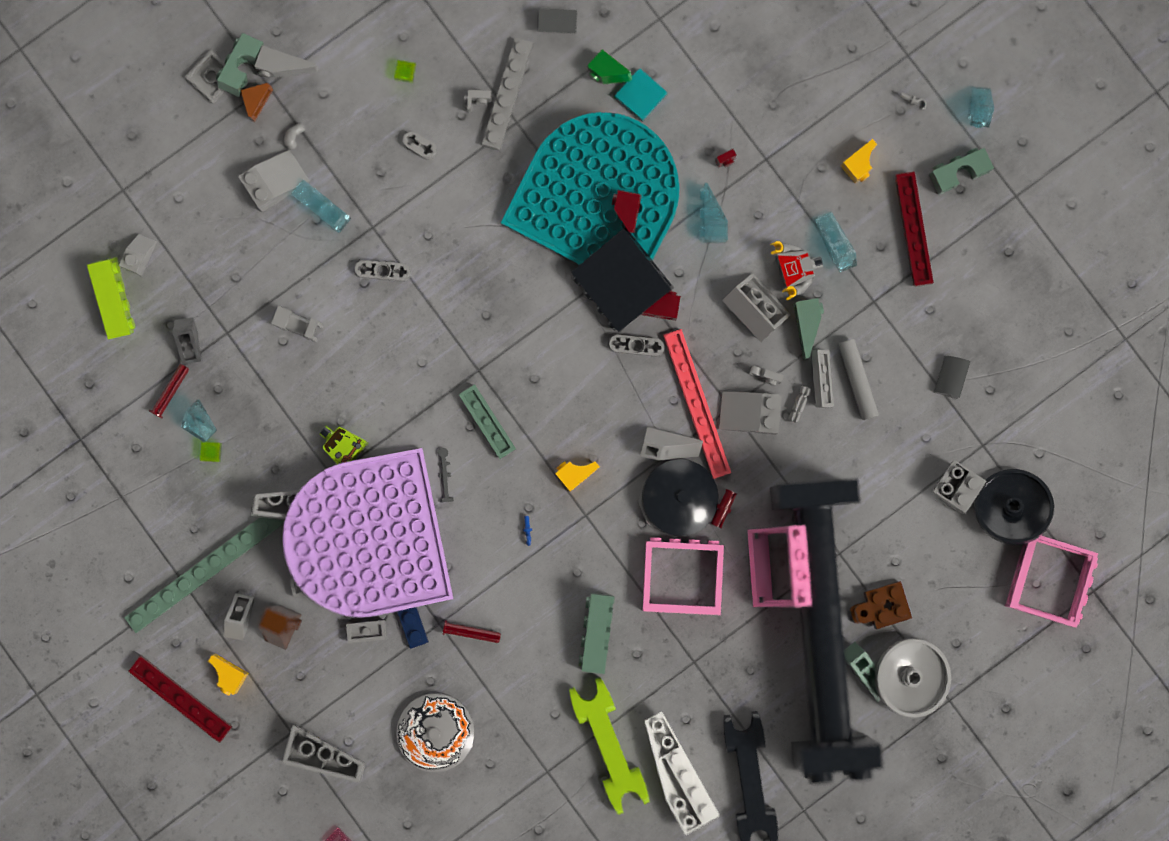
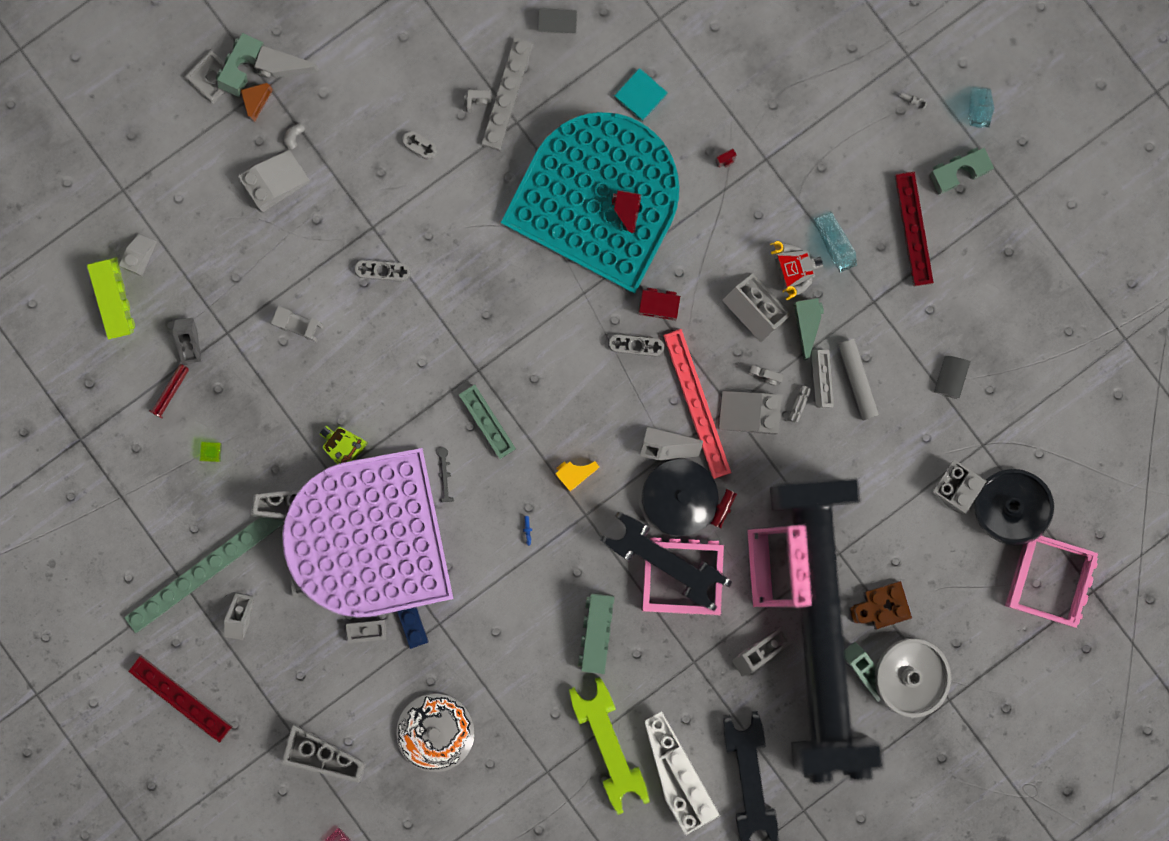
(198, 422): clear light blue slope -> none
(230, 676): yellow arch -> none
(279, 625): reddish brown wedge -> none
(321, 206): clear light blue slope -> none
(405, 71): clear neon green plate -> none
(471, 632): dark red axle -> none
(608, 69): green slope -> none
(621, 280): black panel -> none
(696, 579): none -> black piece
(714, 221): clear light blue slope -> none
(762, 651): none -> light grey slope
(858, 164): yellow arch -> none

